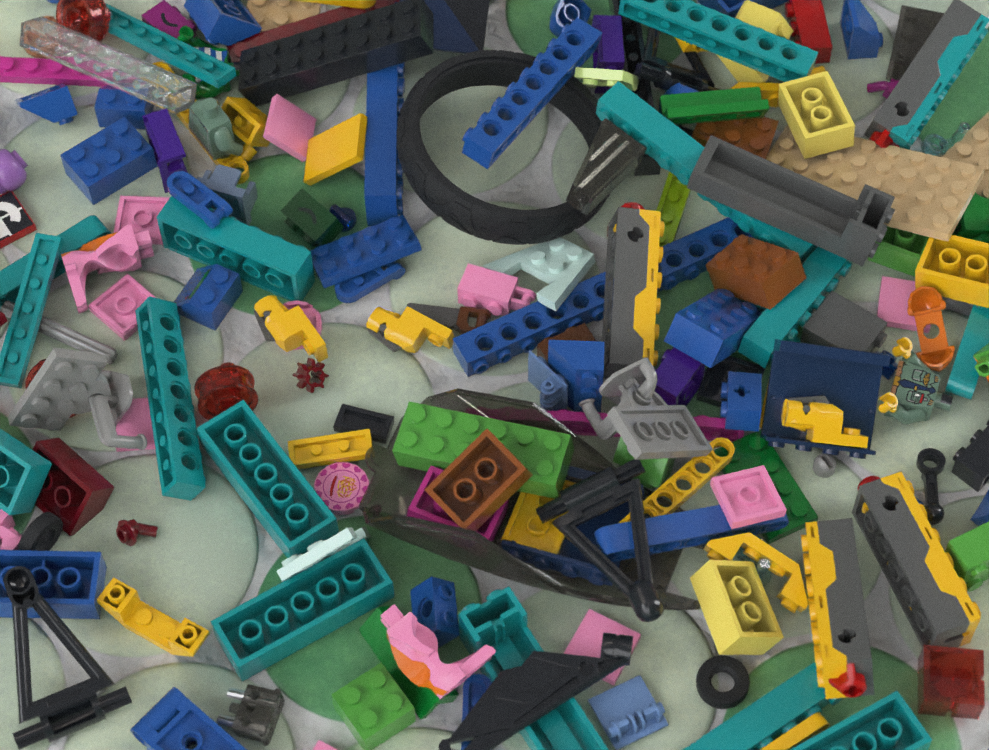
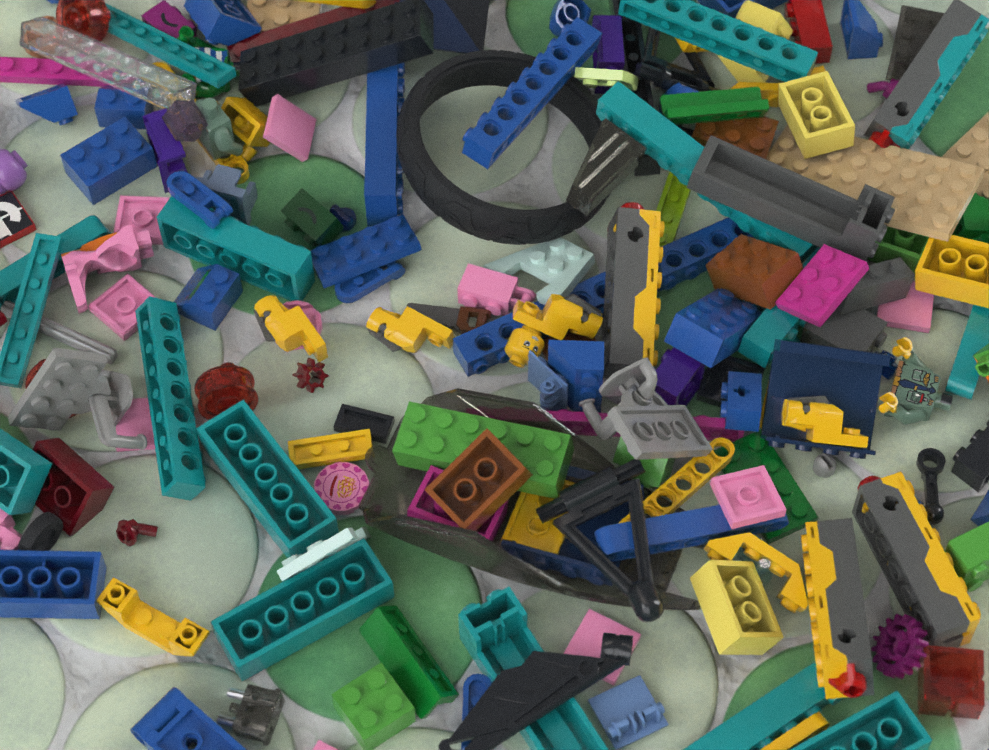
(66, 709): black piece -> none
(185, 121): none -> clear purple brick
(335, 149): yellow tile -> none
(418, 658): bright pink hips -> none
(436, 608): blue brick -> none
(521, 342): none -> yellow head
(560, 315): none -> yellow plate
(727, 665): black tyre -> none
(822, 285): none -> dark pink plate
(880, 284): none -> dark grey brick
(899, 646): none -> magenta gear
(926, 307): orange piece -> none
(938, 146): clear light blue plate -> none

